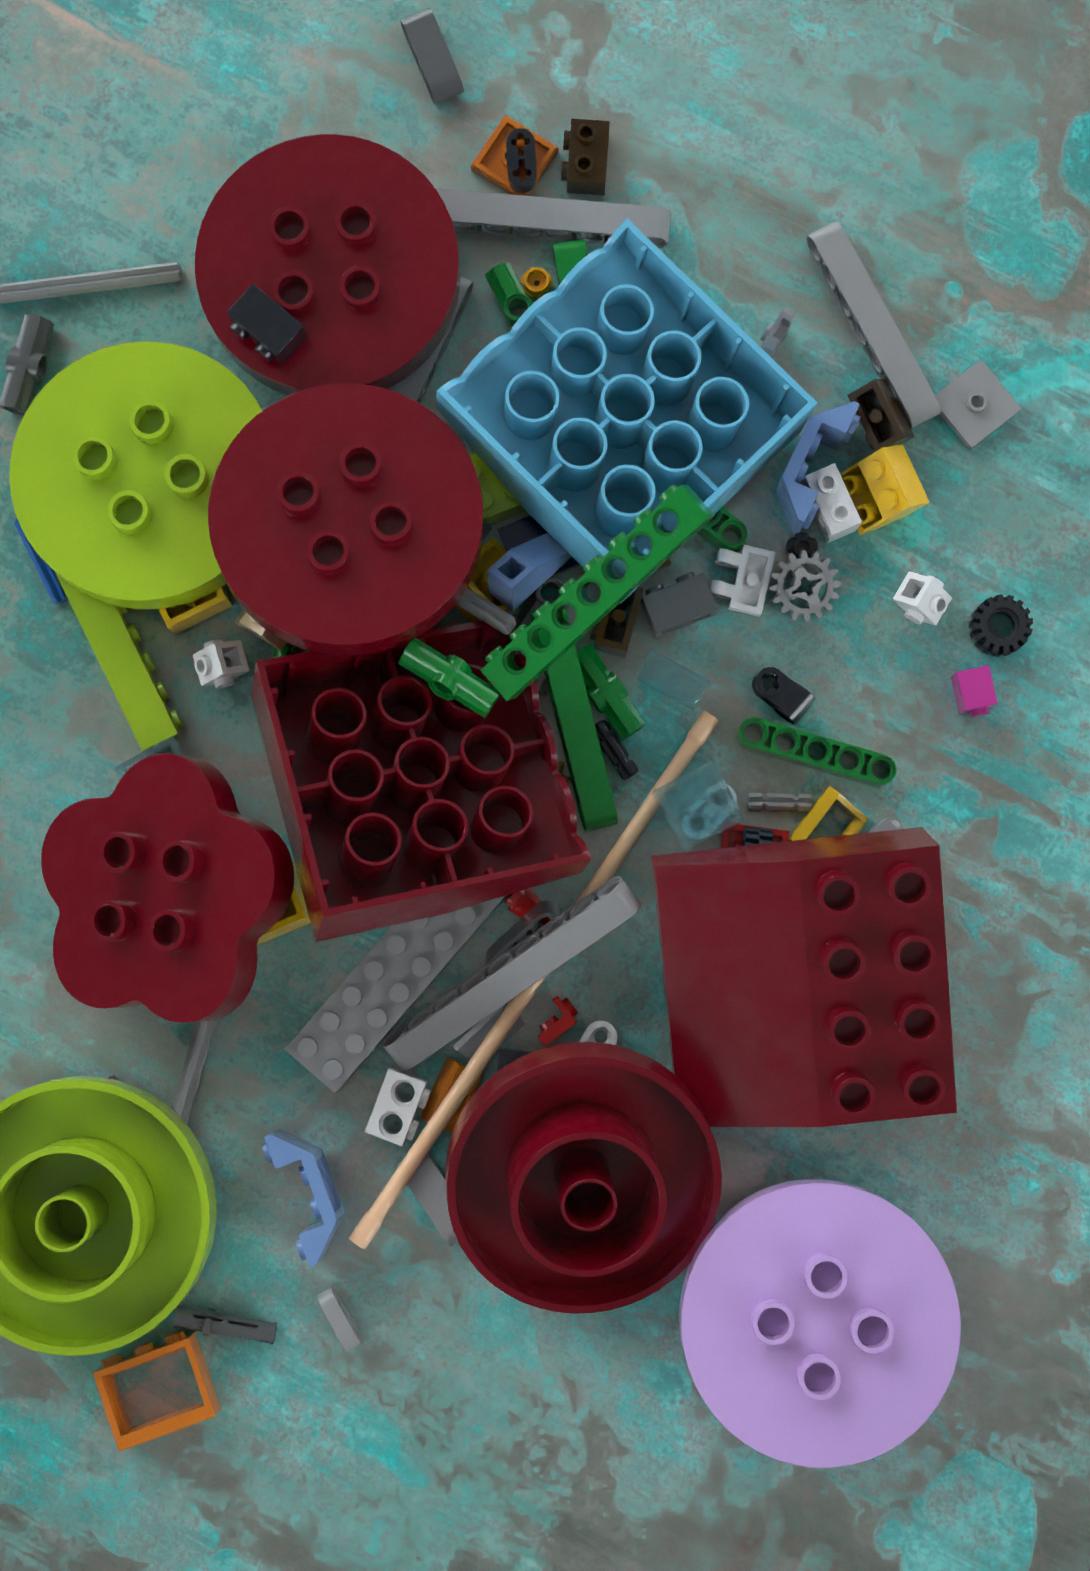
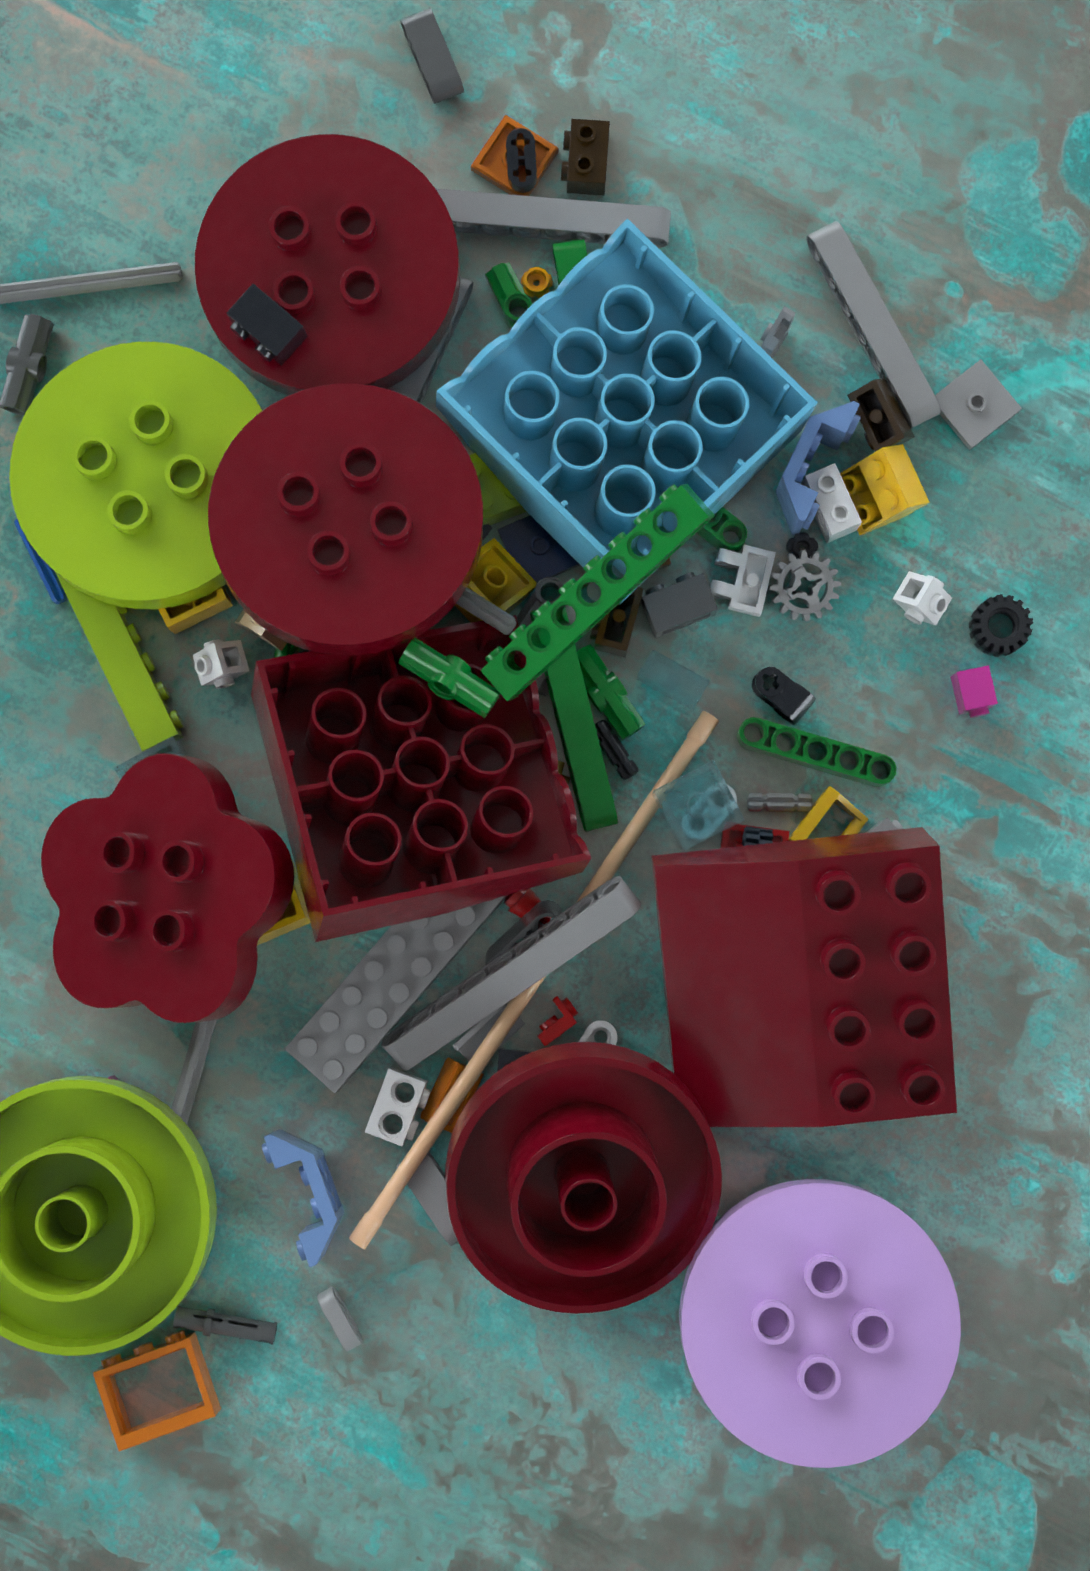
(525, 569): medium blue slope -> none

